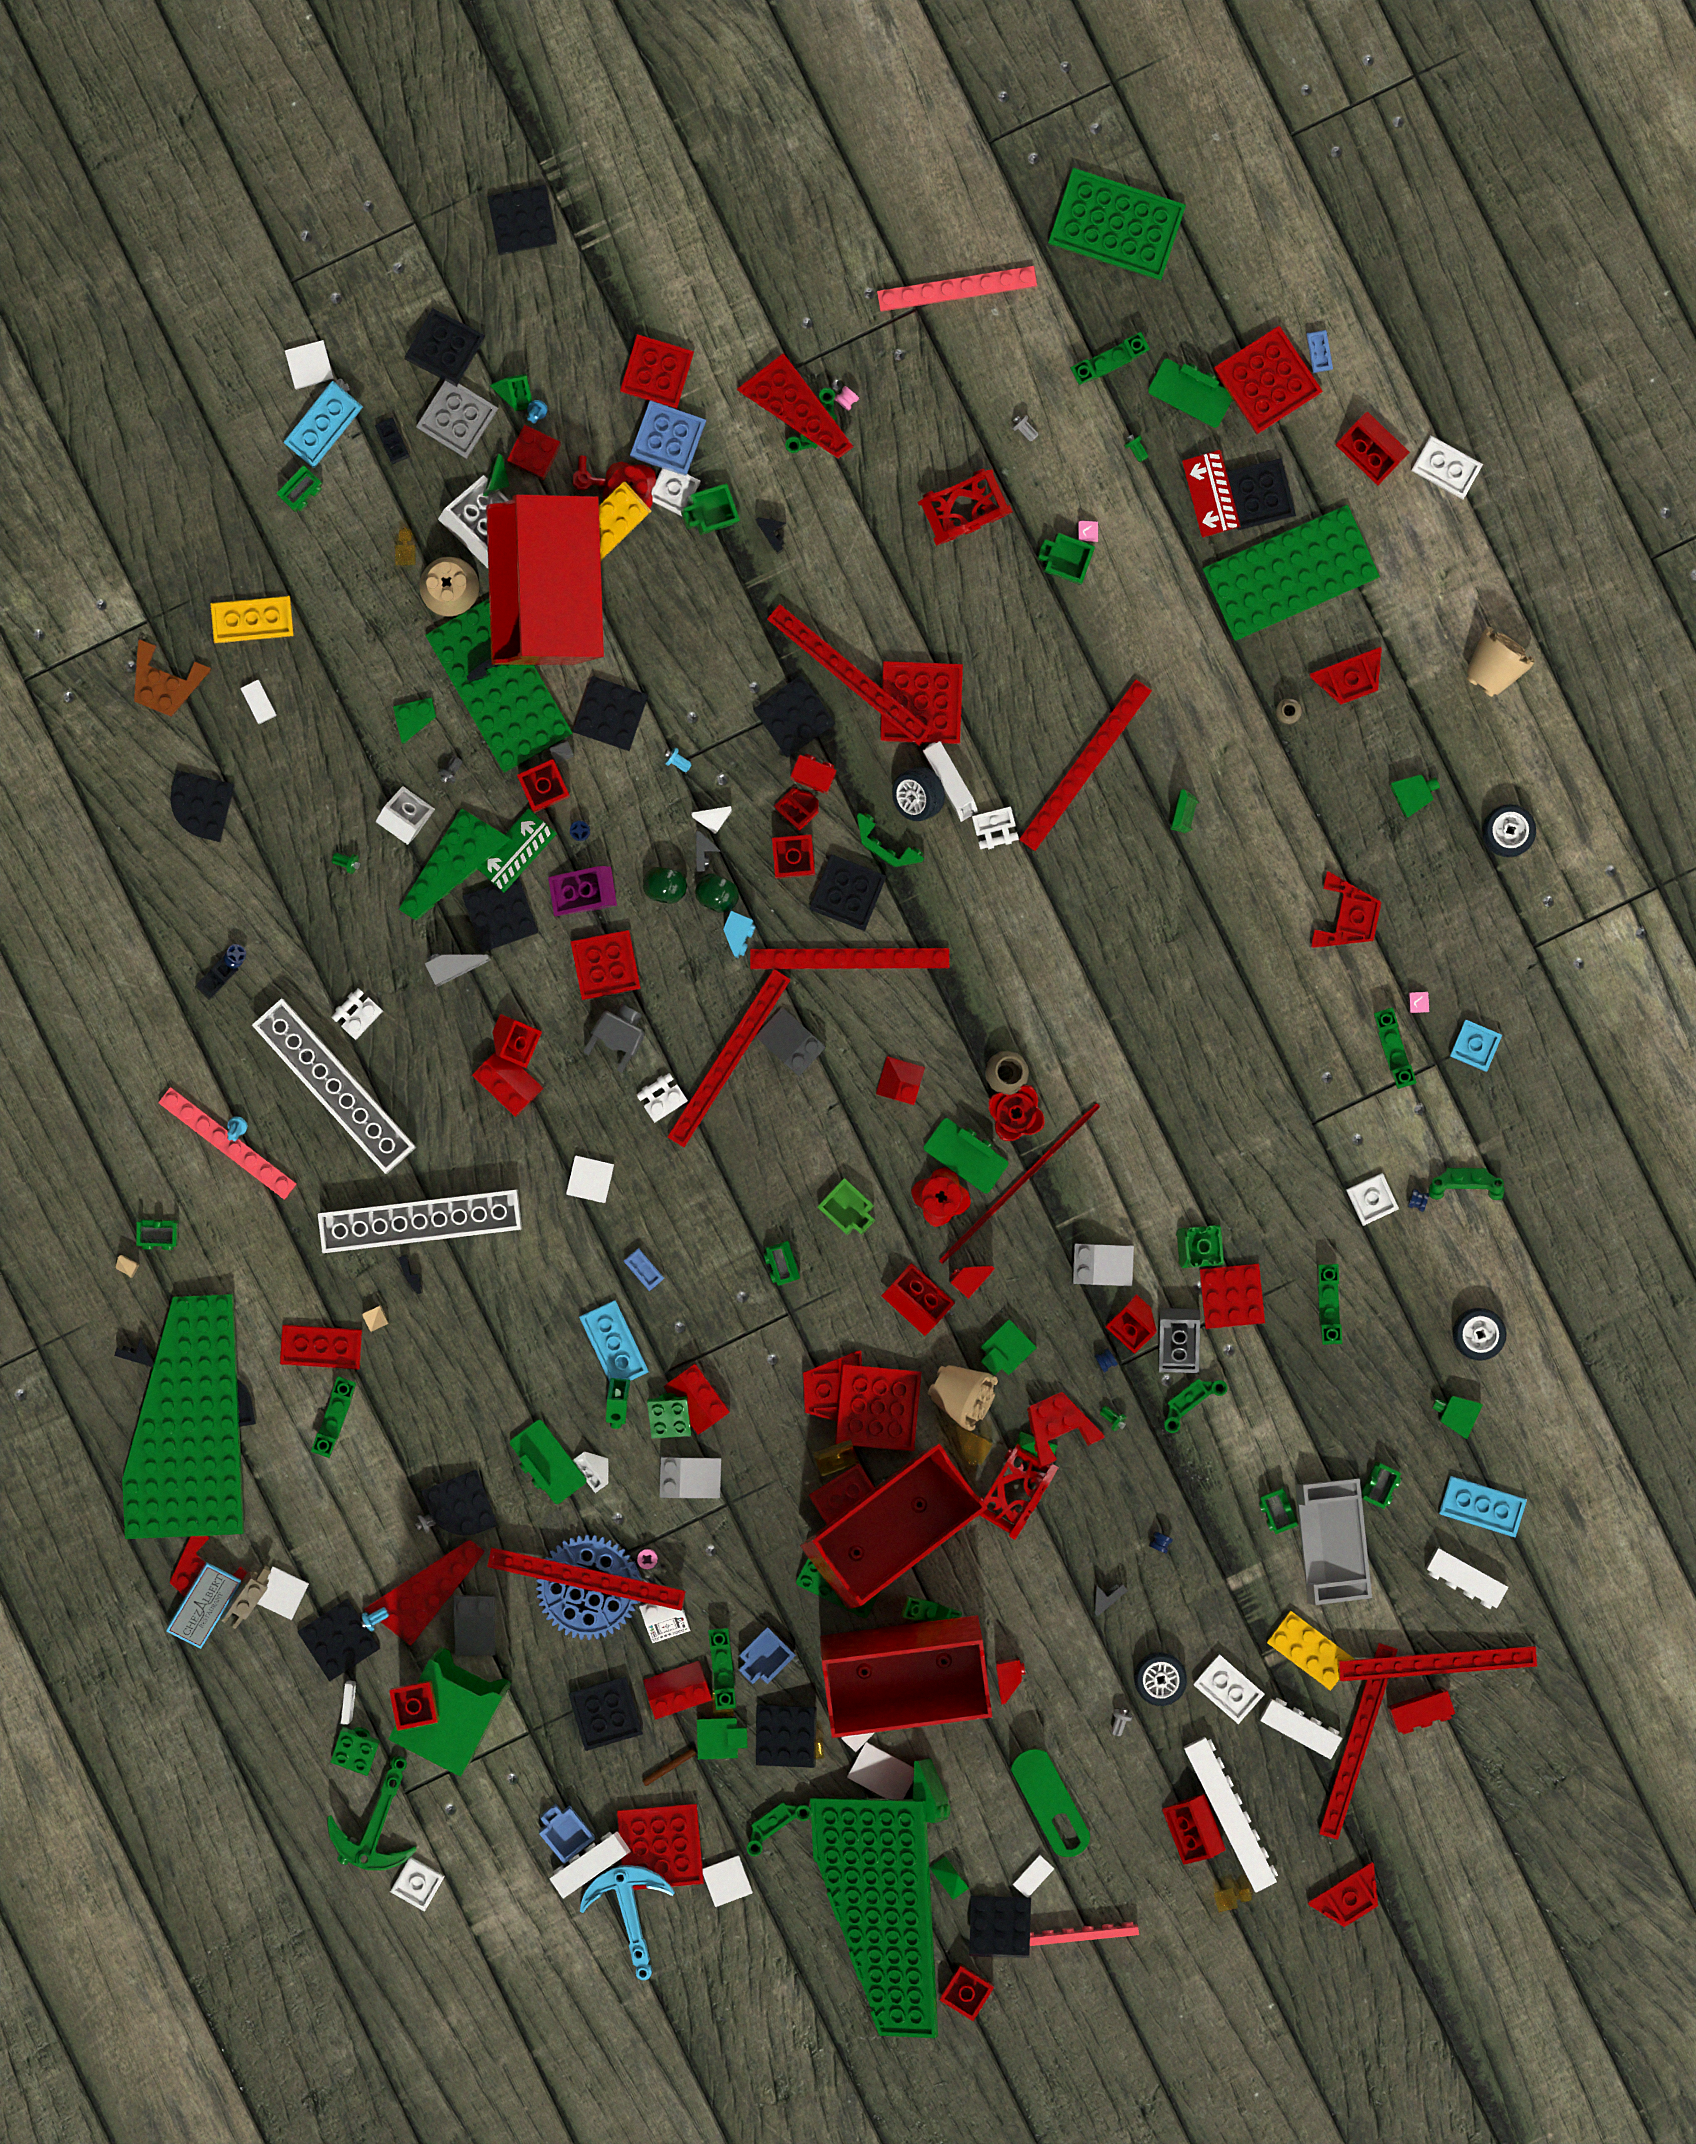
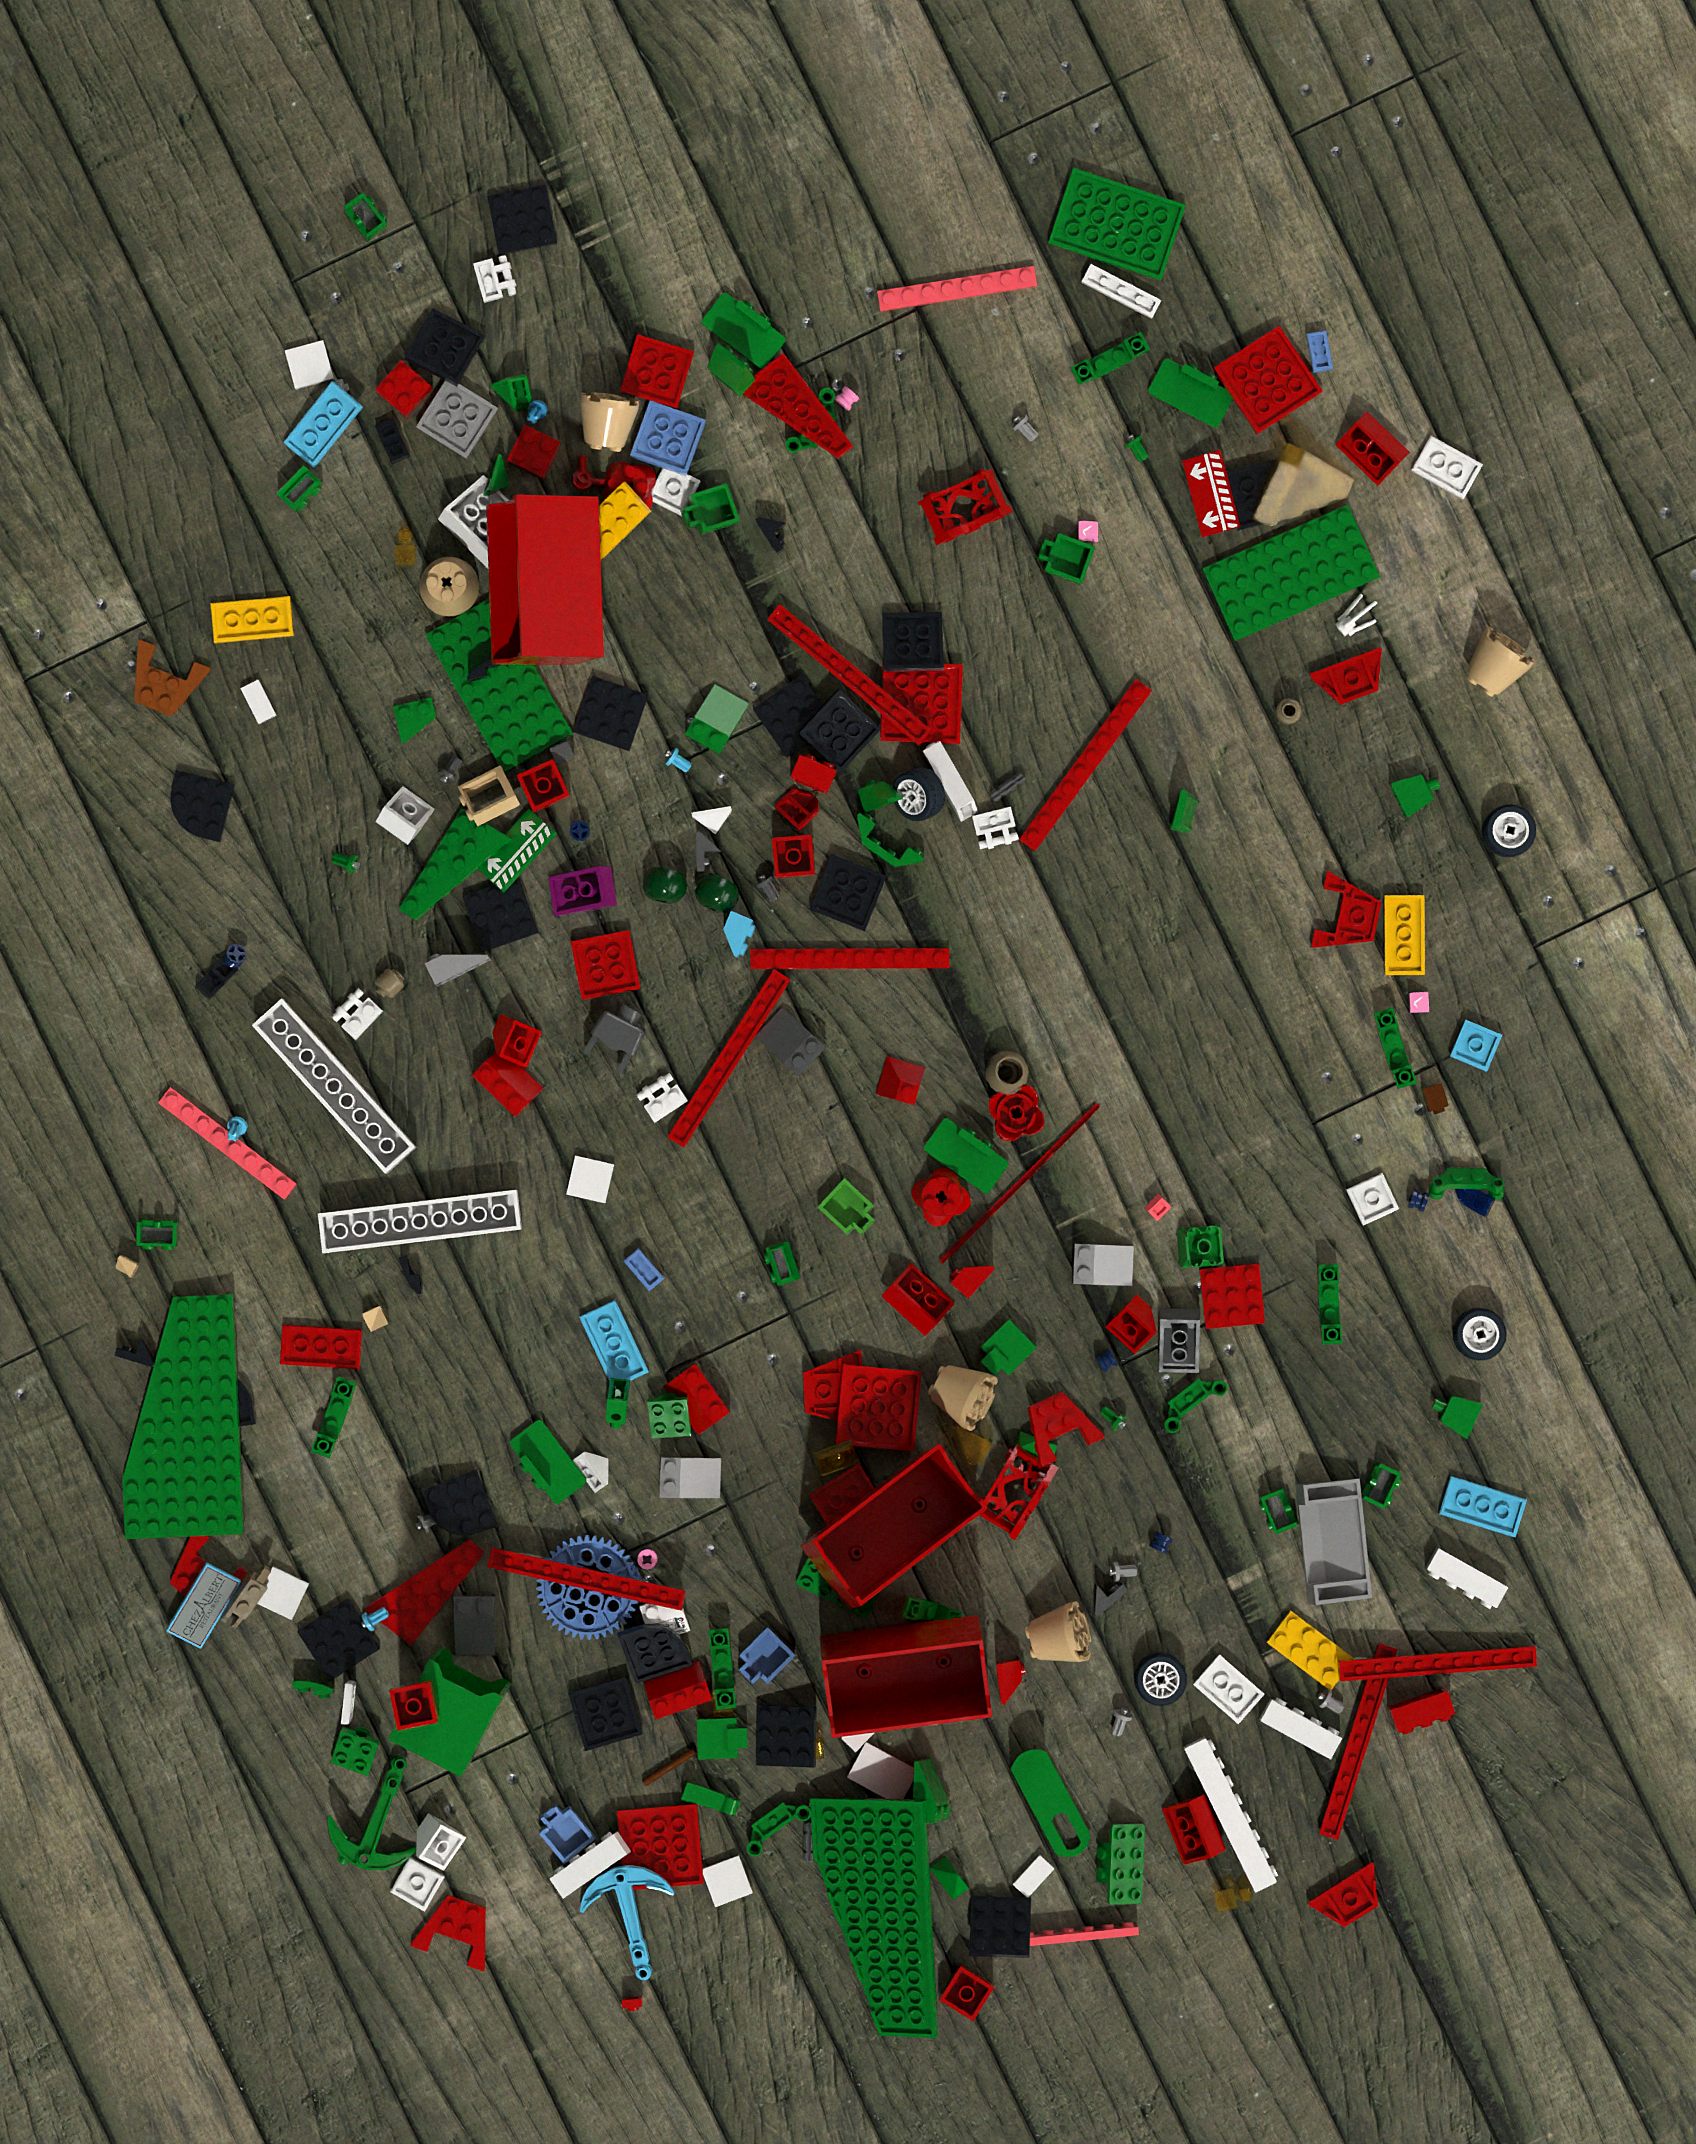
(319, 1688): none -> green slope
(365, 216): none -> green window
(389, 983): none -> dark tan head
(403, 389): none -> red brick
(437, 1842): none -> white slope
(461, 1922): none -> red wing
(482, 783): none -> tan window
(488, 279): none -> white plate
(607, 419): none -> tan cone
(632, 2003): none -> red plate
(653, 1651): none -> black plate
(710, 1798): none -> green leg
(716, 719): none -> green slope
(730, 369): none -> green slope
(744, 329): none -> green bracket
(768, 887): none -> dark grey piece
(807, 1842): none -> dark grey axle
(839, 730): none -> black plate
(877, 795): none -> green slope
(912, 641): none -> black plate
(1007, 786): none -> dark grey axle
(1060, 1635): none -> tan cone
(1121, 291): none -> white plate
(1122, 1571): none -> light grey piece
(1122, 1863): none -> green bracket
(1157, 1207): none -> coral plate
(1299, 484): none -> clear yellow slope
(1326, 1699): none -> light grey piece
(1346, 625): none -> white plant
(1404, 935): none -> yellow plate
(1435, 1098): none -> reddish brown brick
(1476, 1200): none -> clear blue plate

